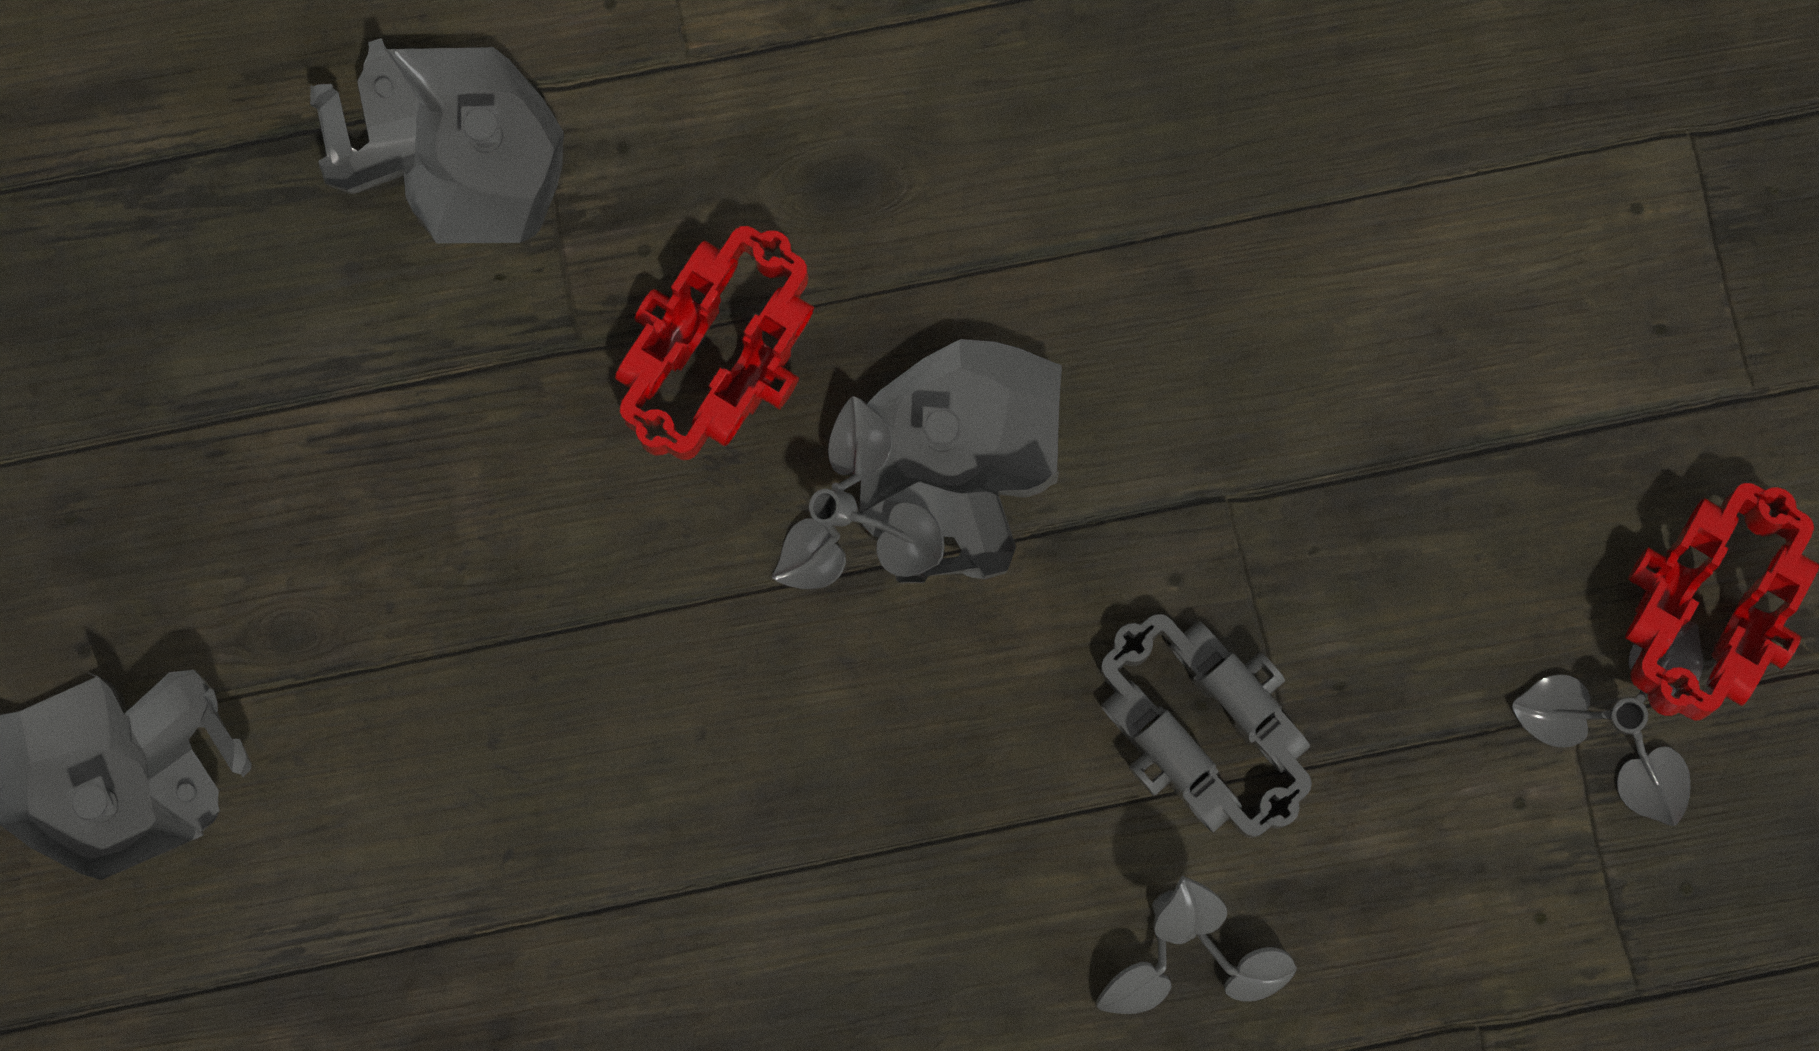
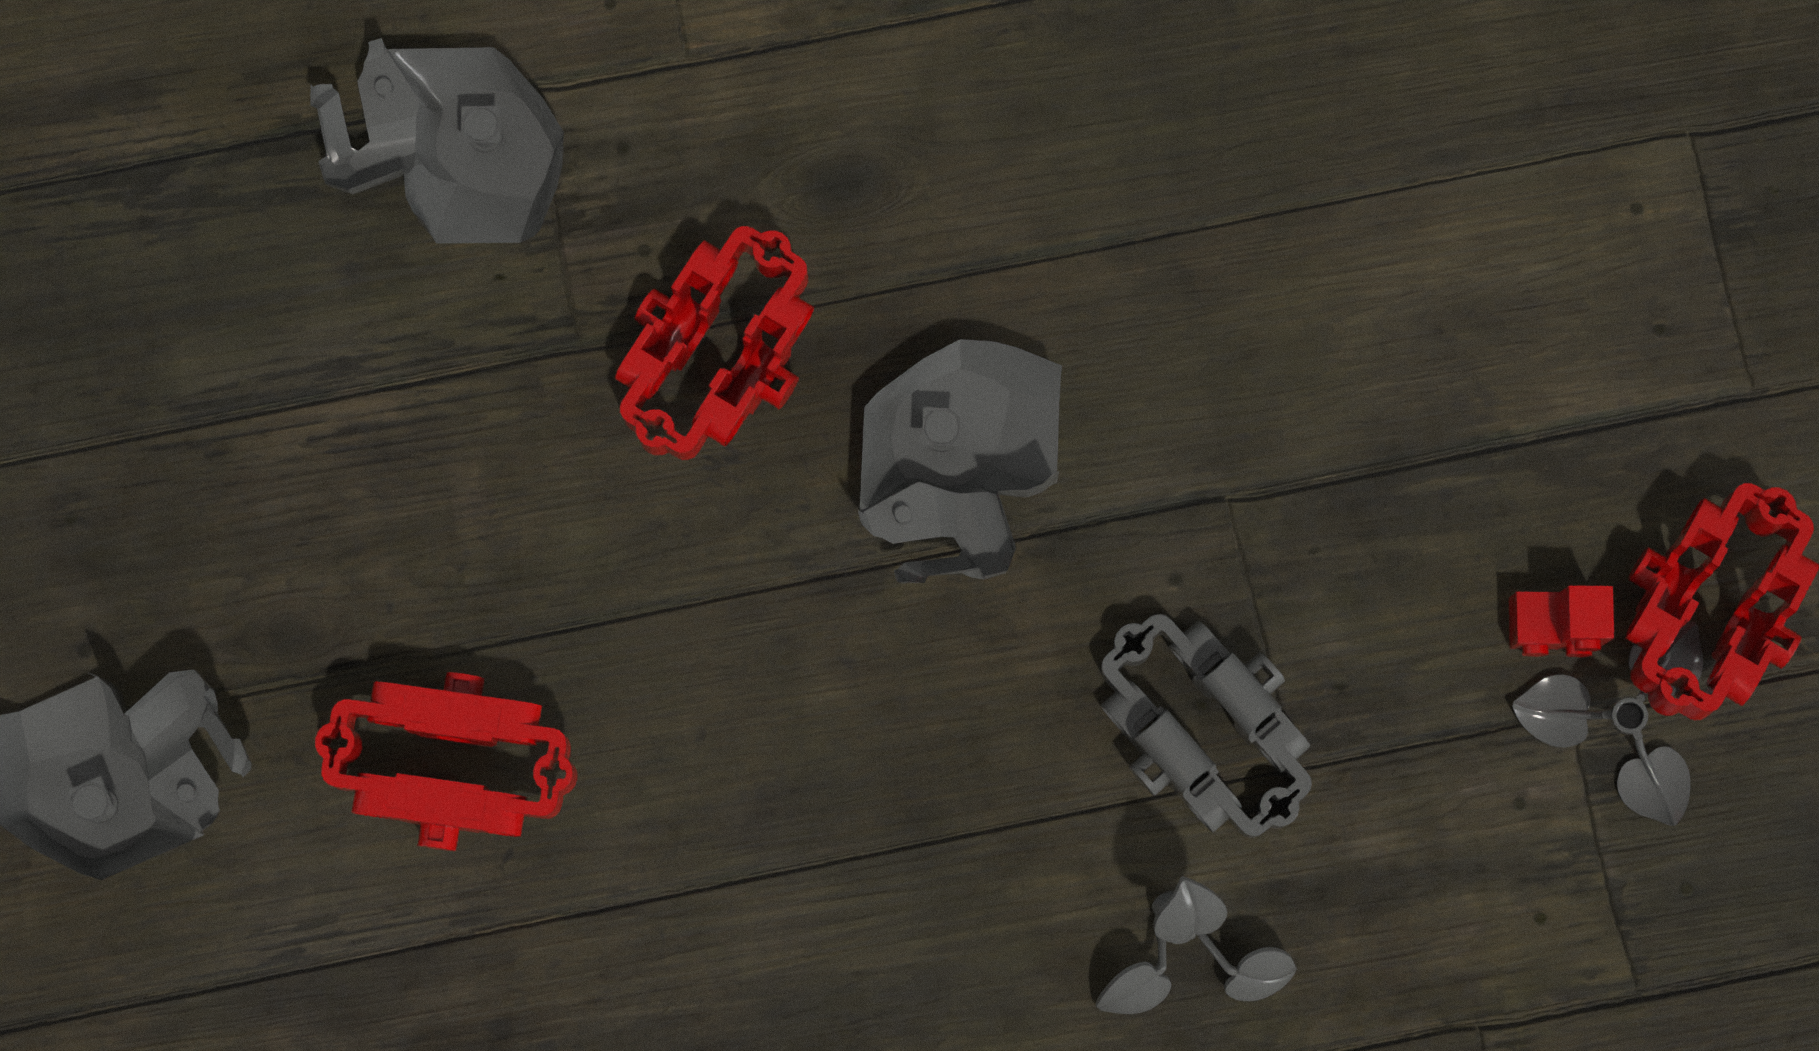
(454, 715): none -> red piece
(910, 539): dark grey plant -> none
(1571, 620): none -> red brick

